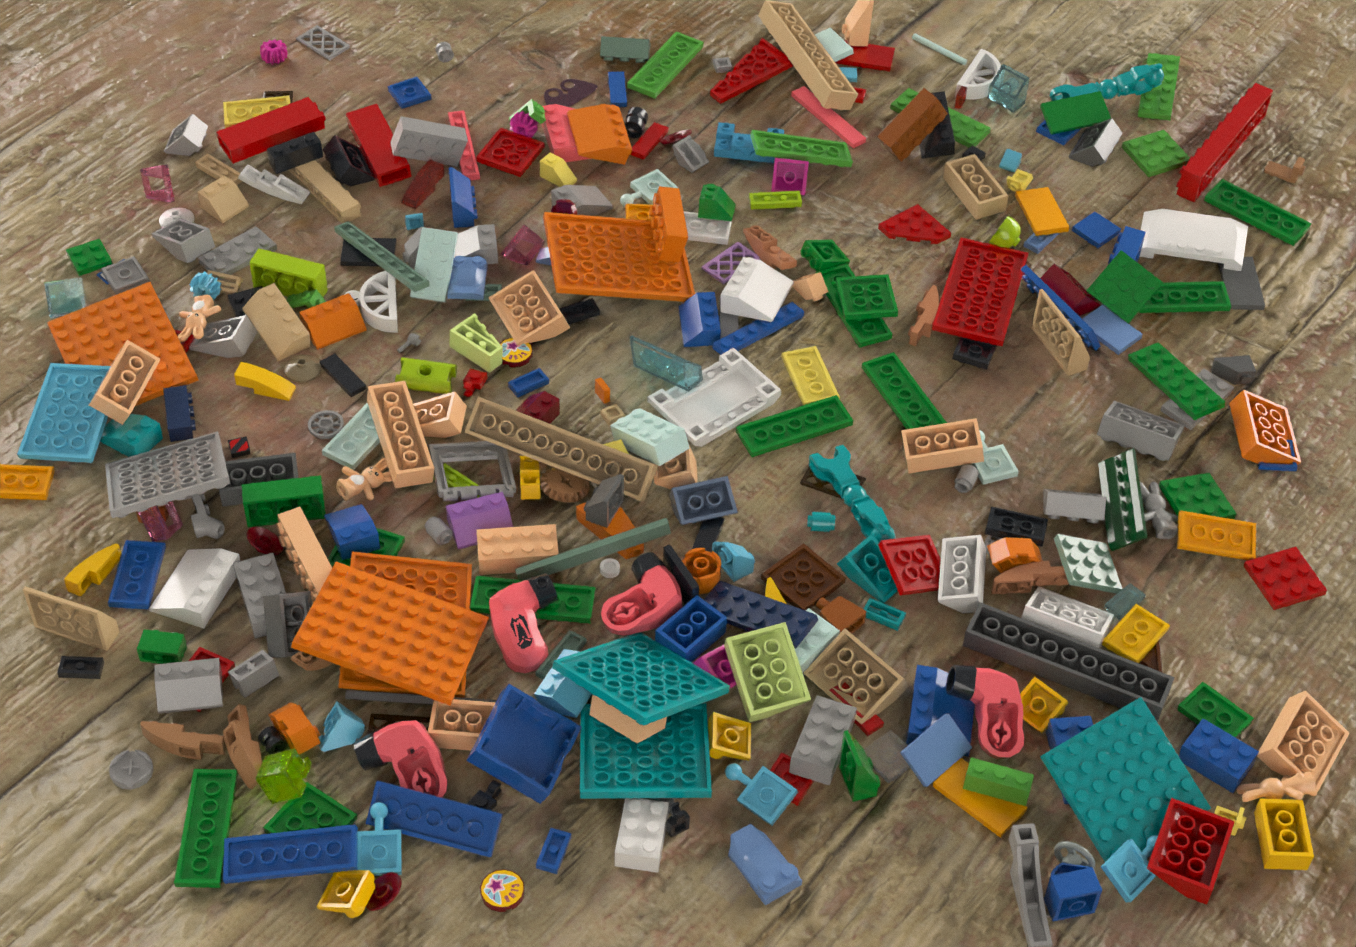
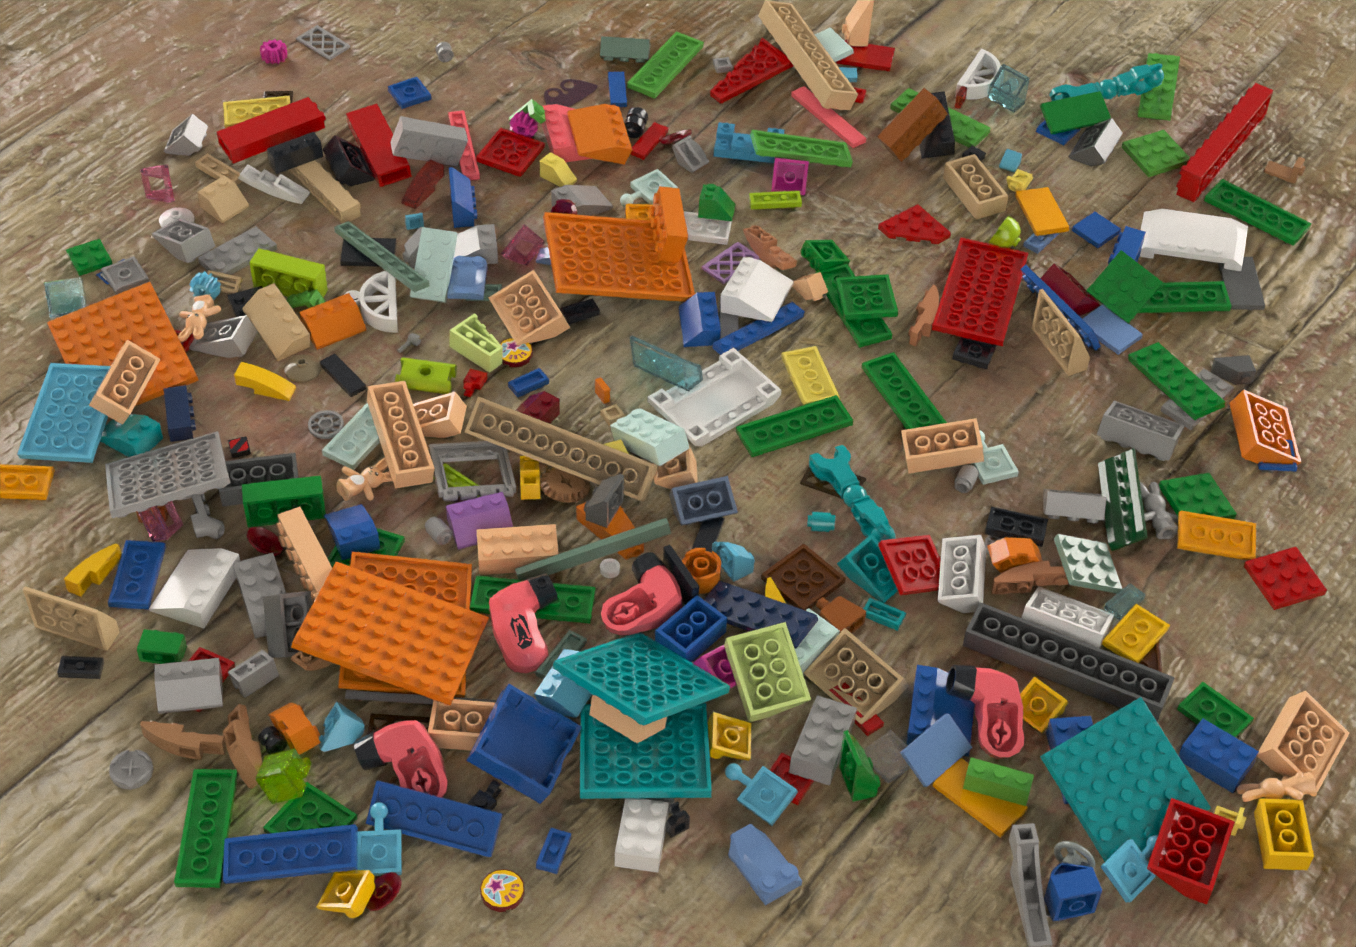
(947, 53): light aqua bar -> none

